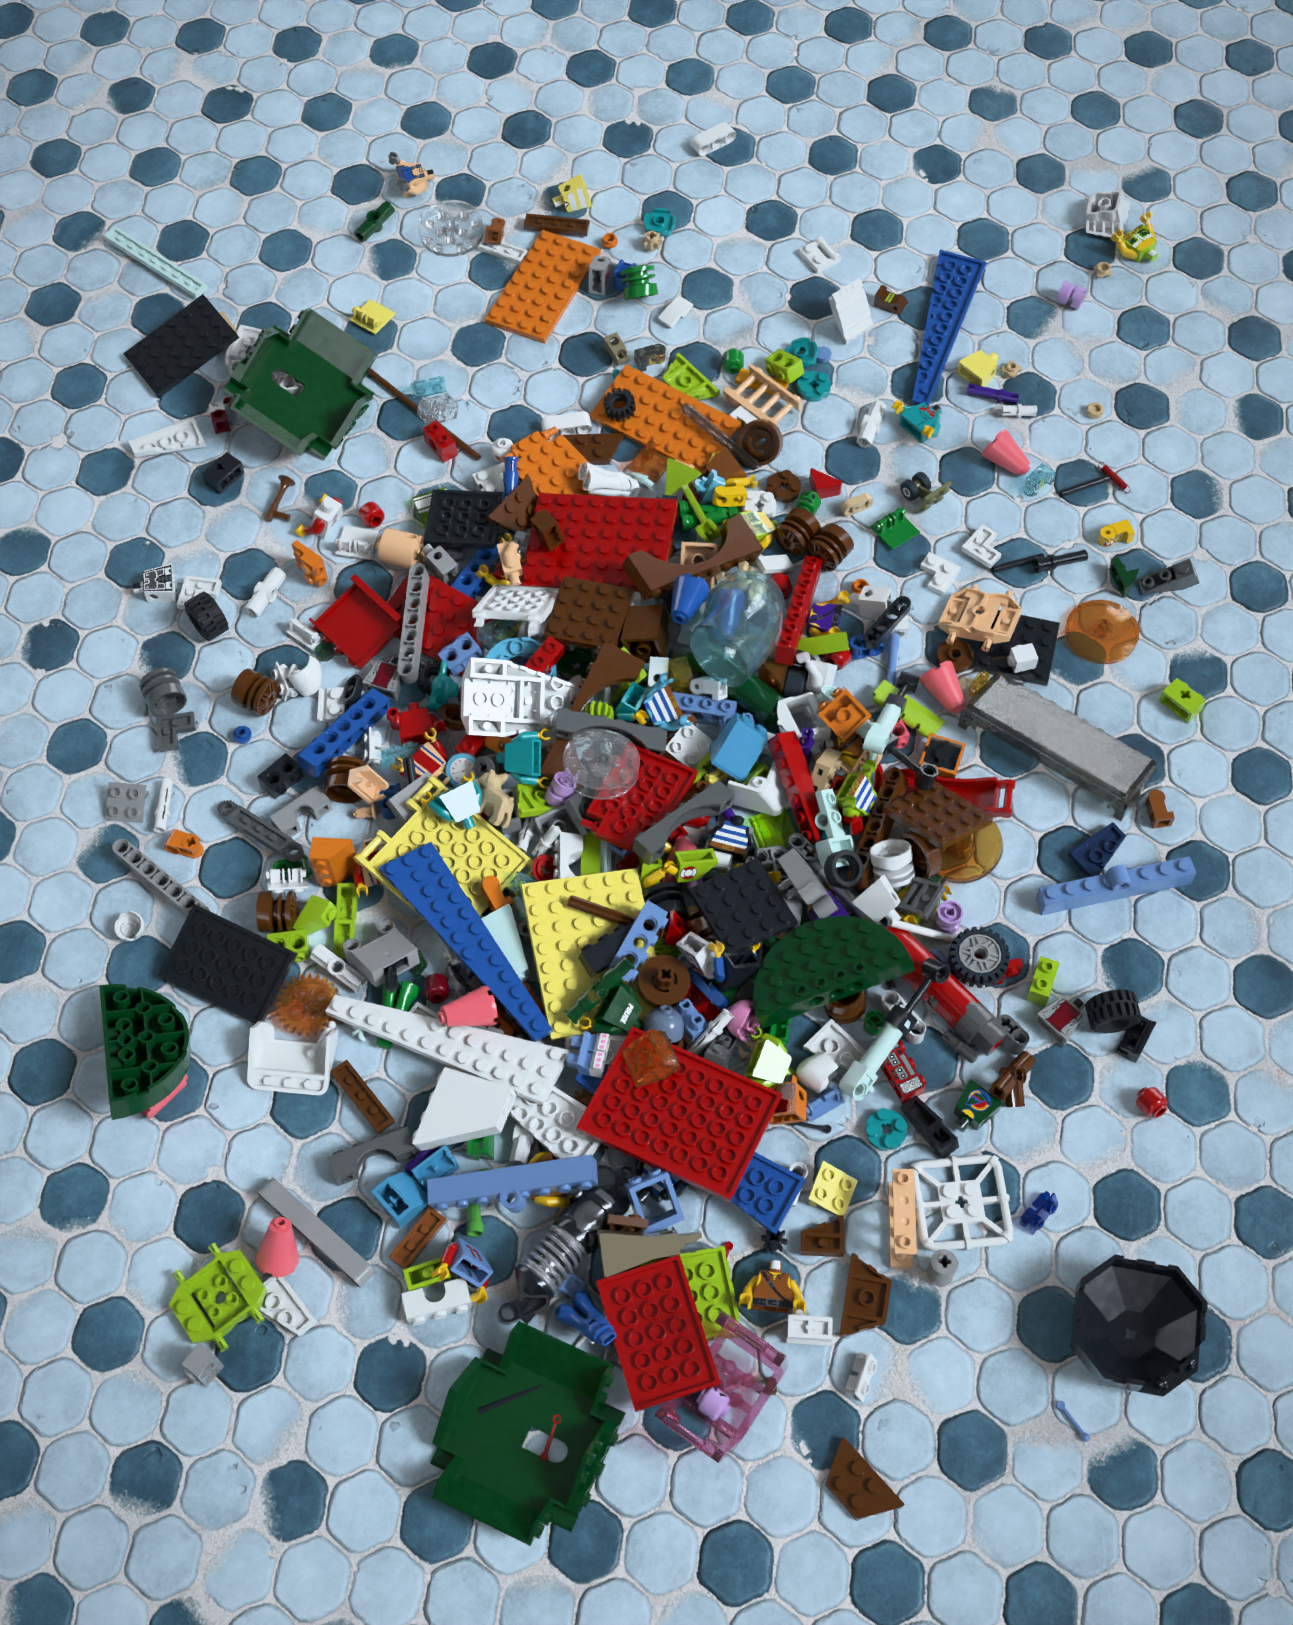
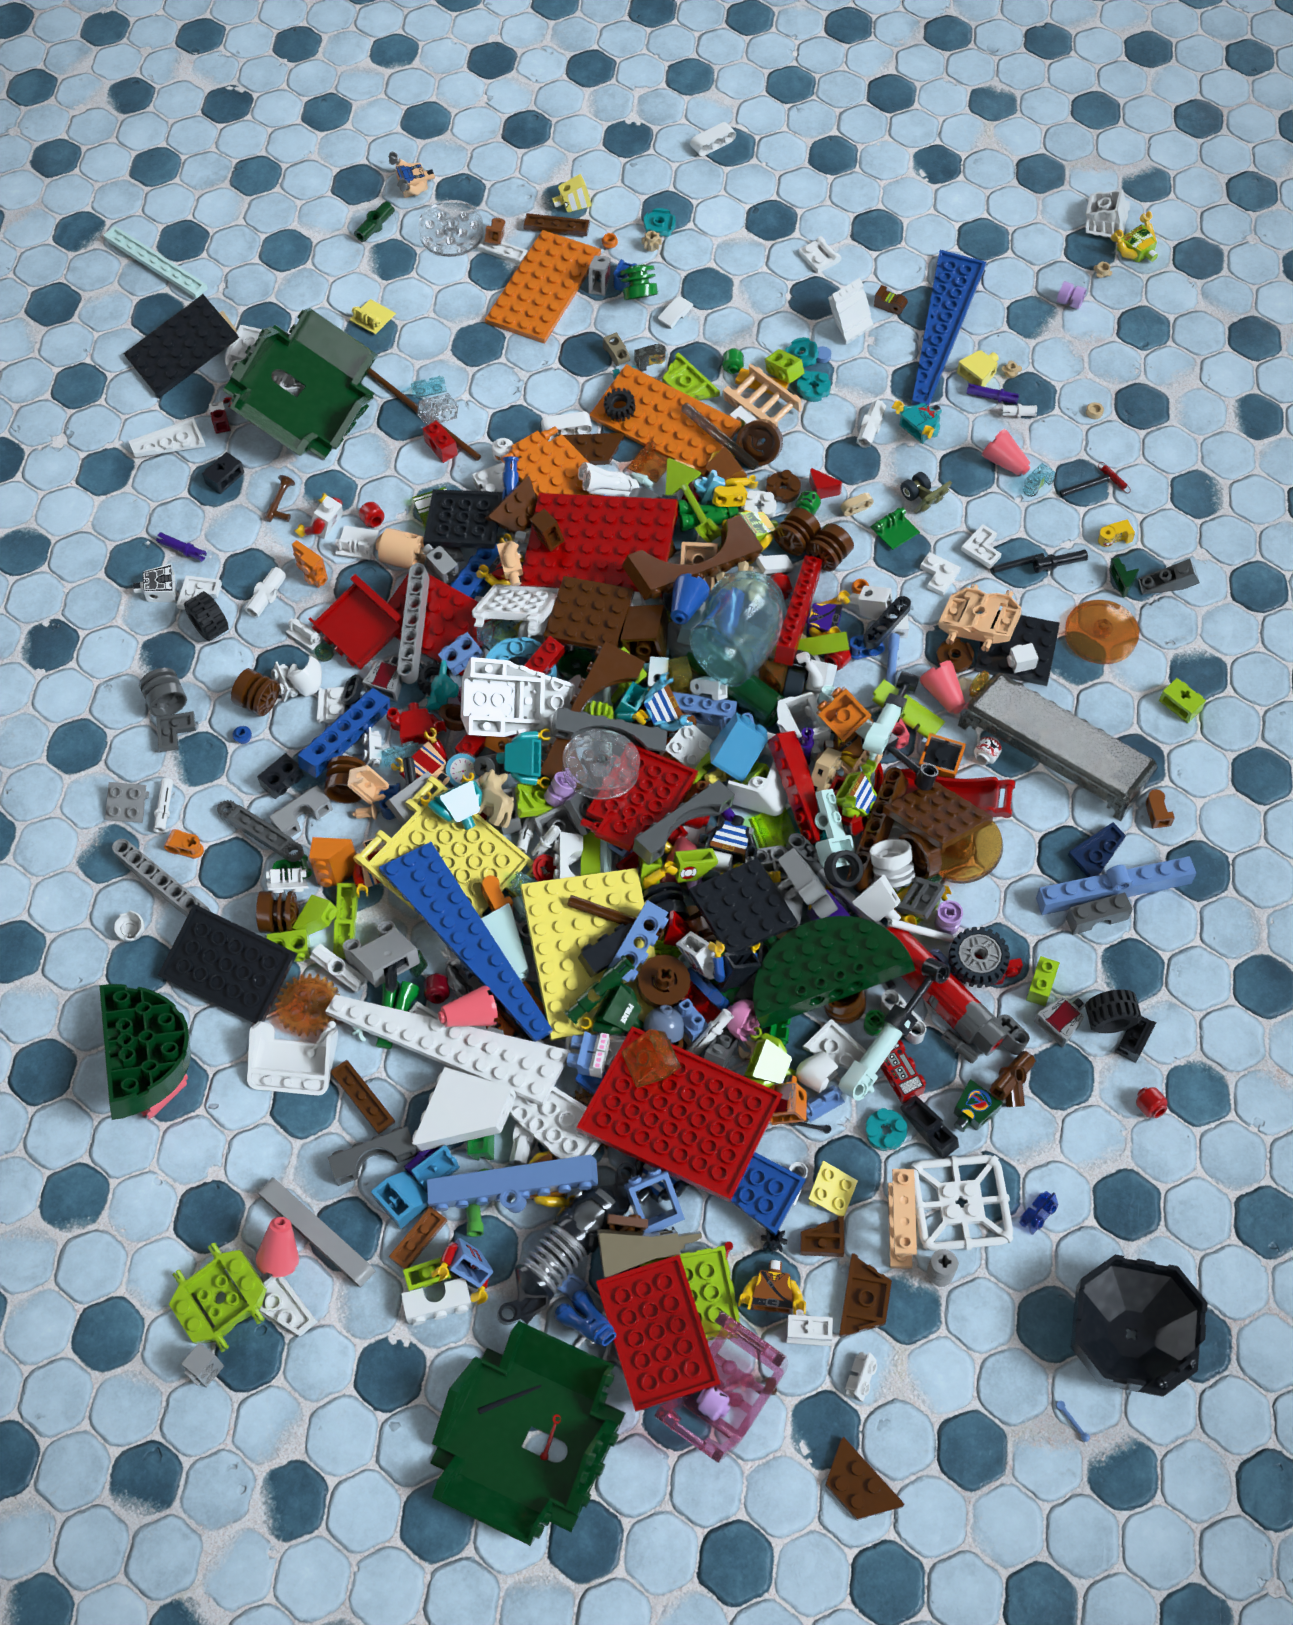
(186, 548): none -> dark purple pin
(987, 750): none -> white head
(1085, 916): none -> dark grey arch

